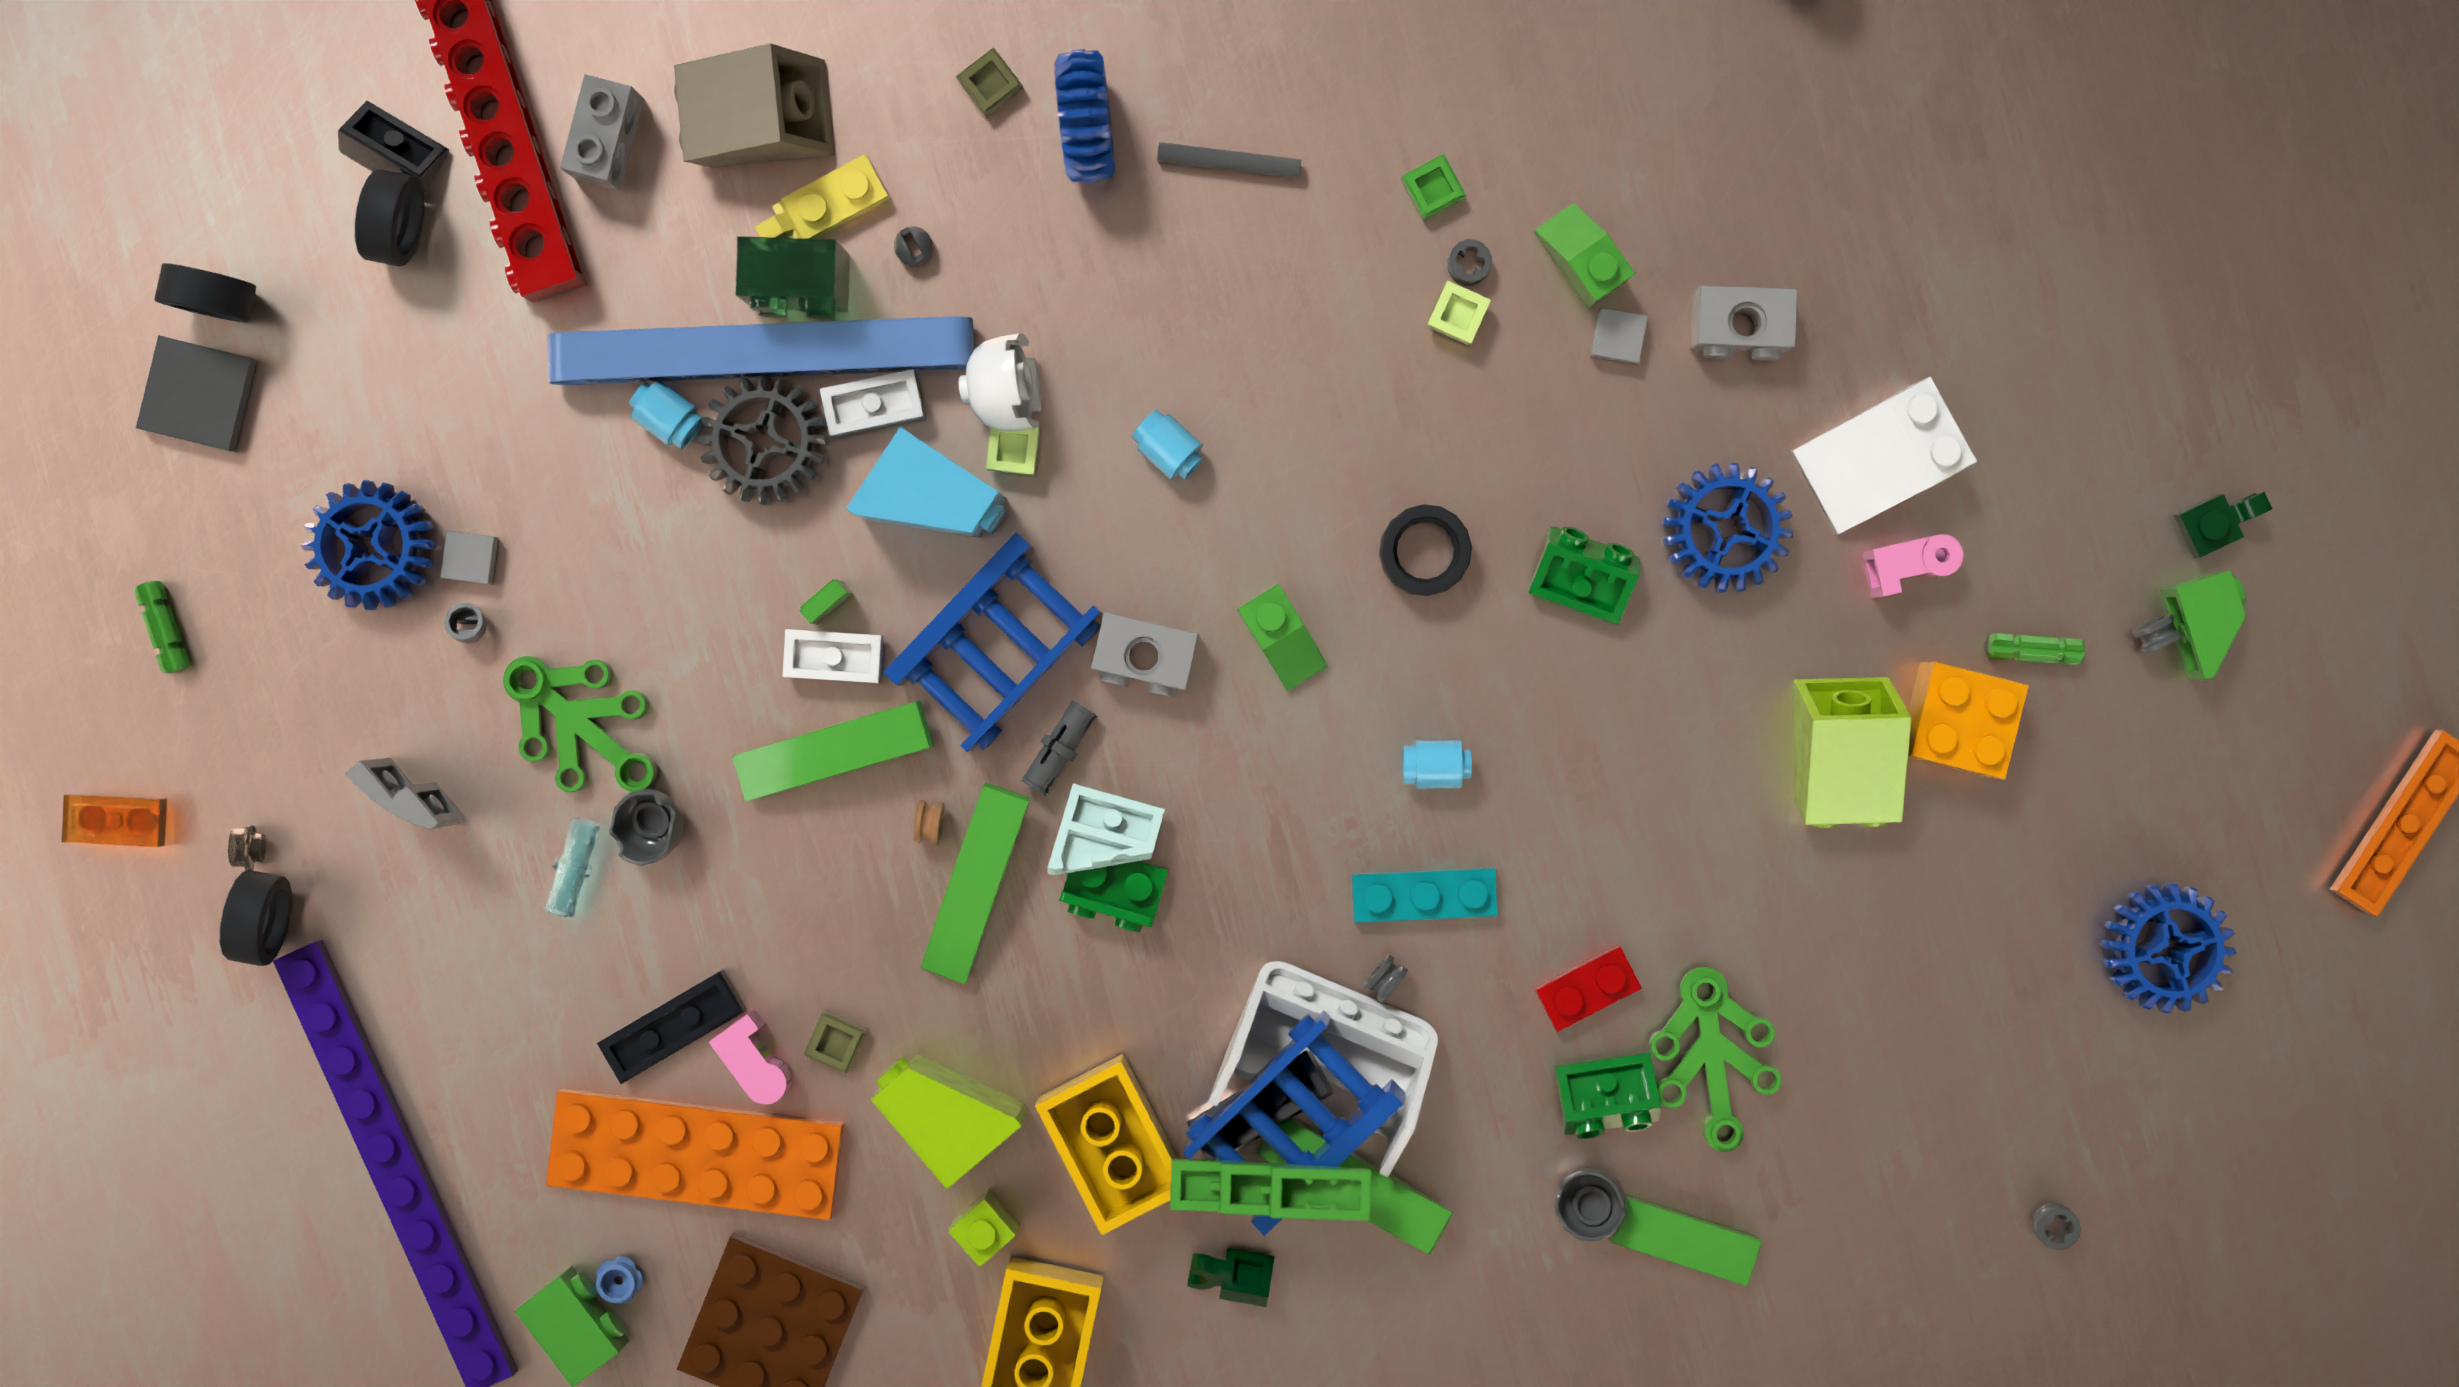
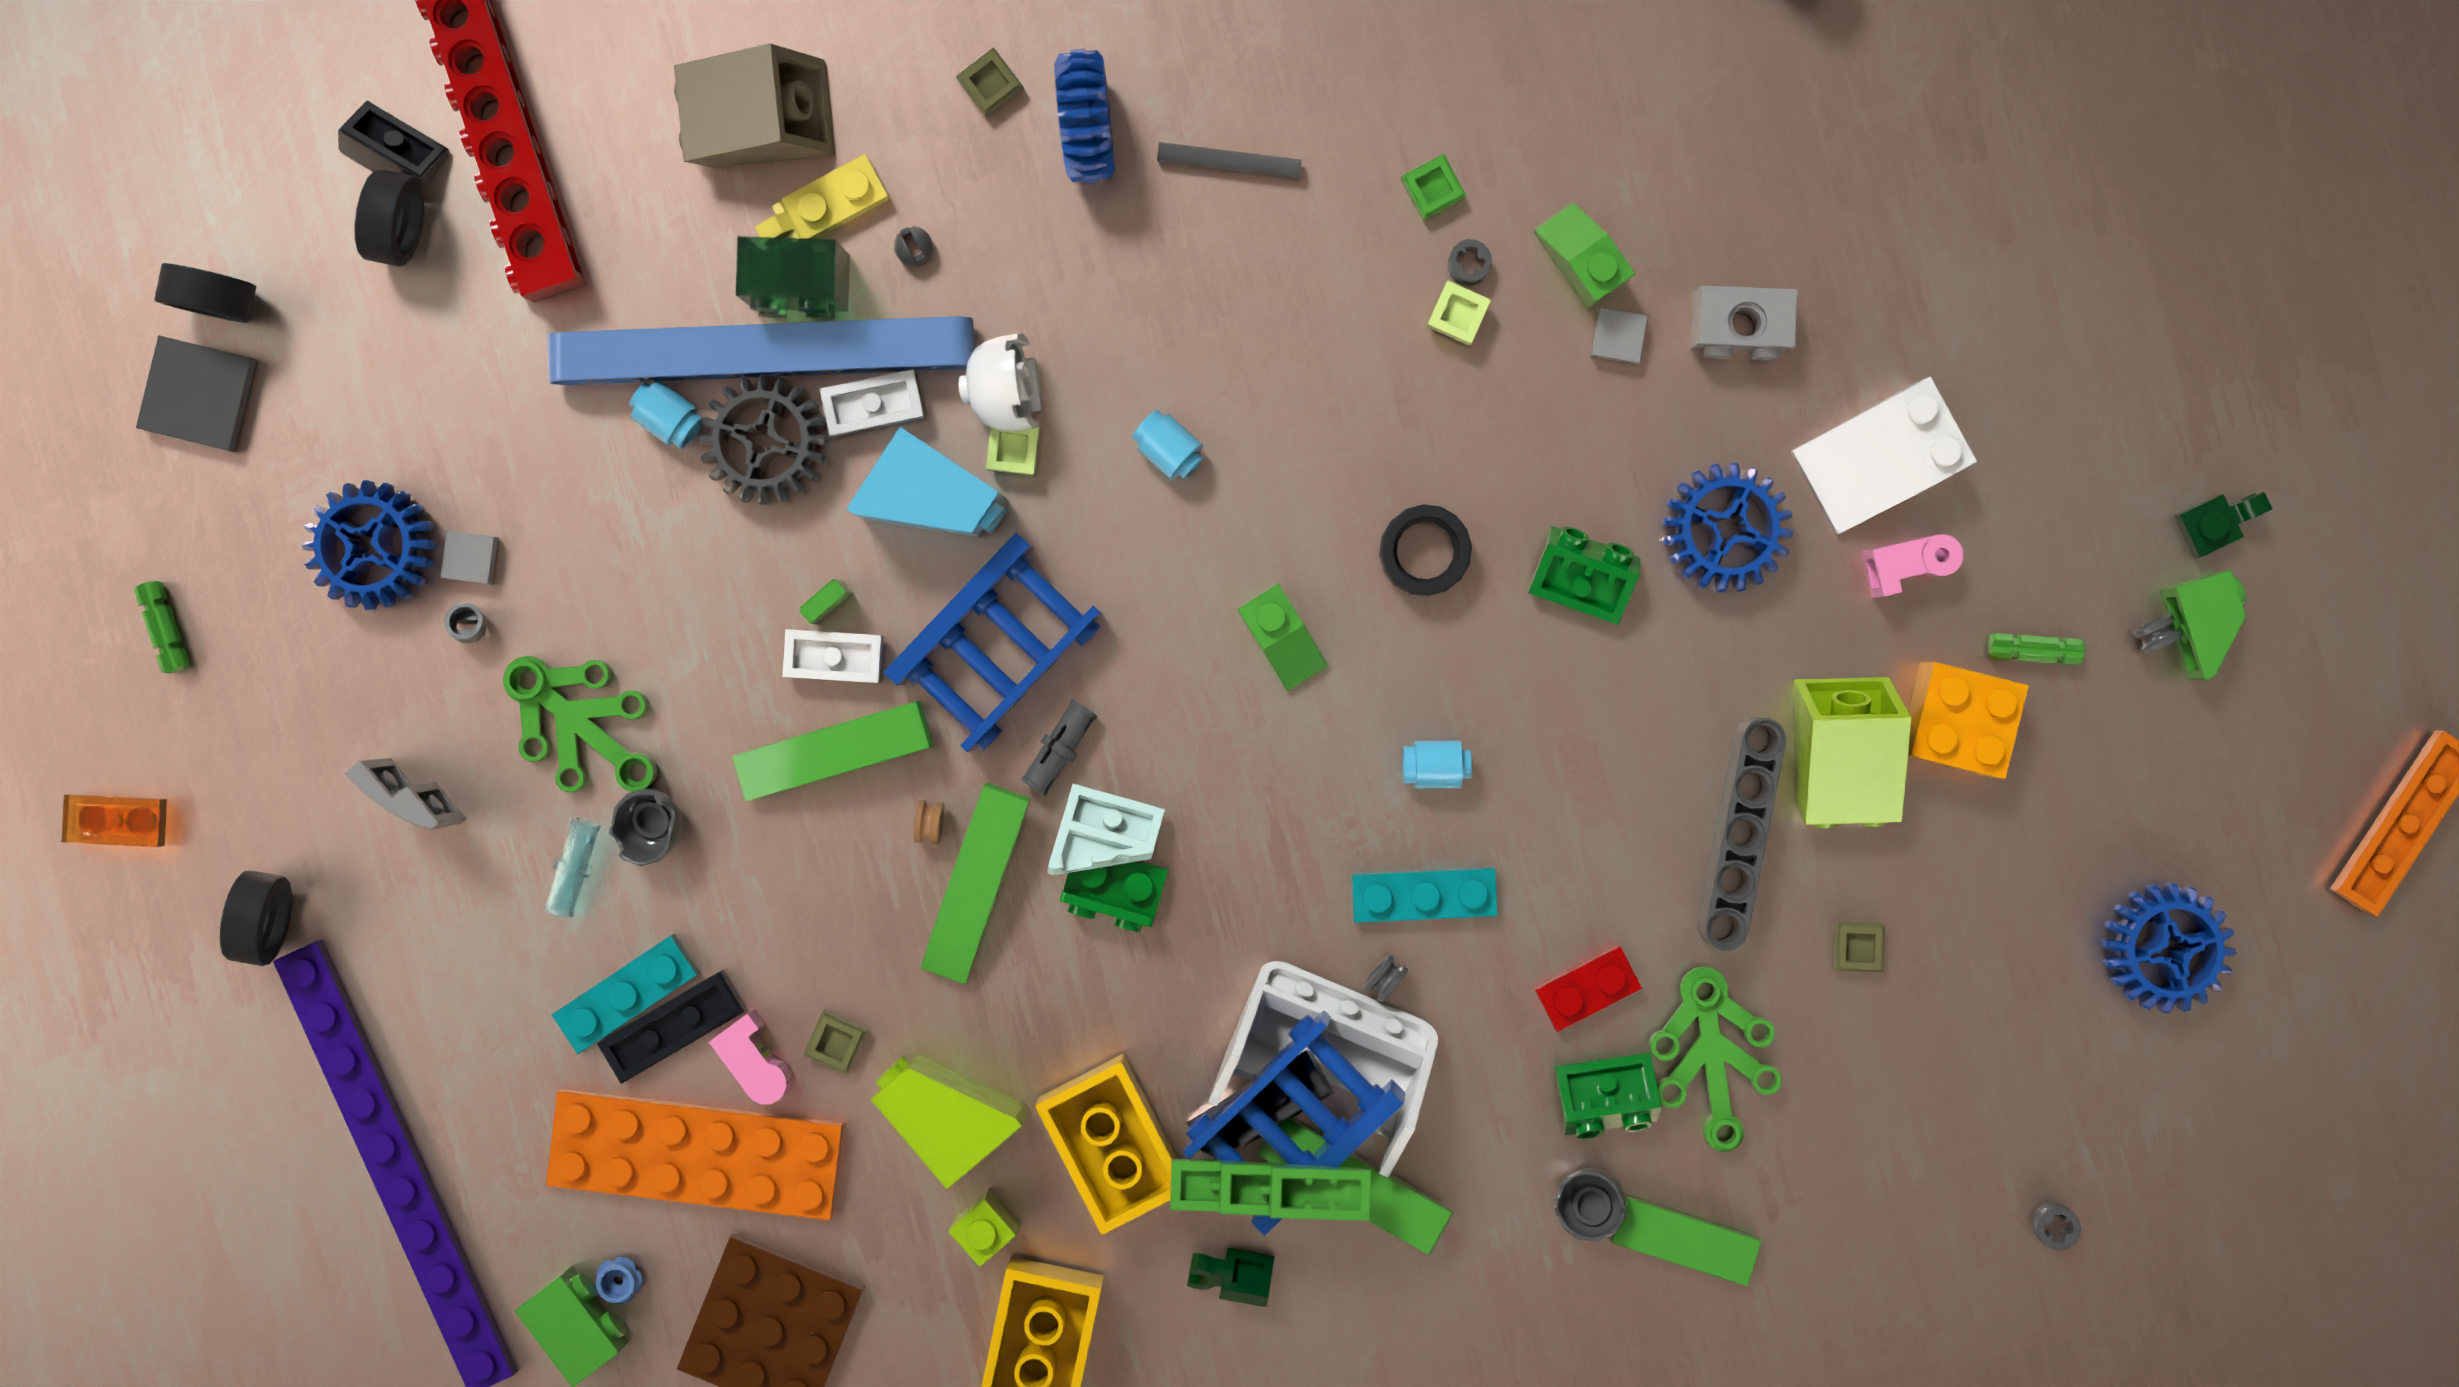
(246, 847): clear smoke plate -> none
(602, 132): light grey brick -> none
(625, 993): none -> teal plate
(1121, 634): light grey brick -> none
(1749, 856): none -> dark grey beam
(1858, 946): none -> olive tile

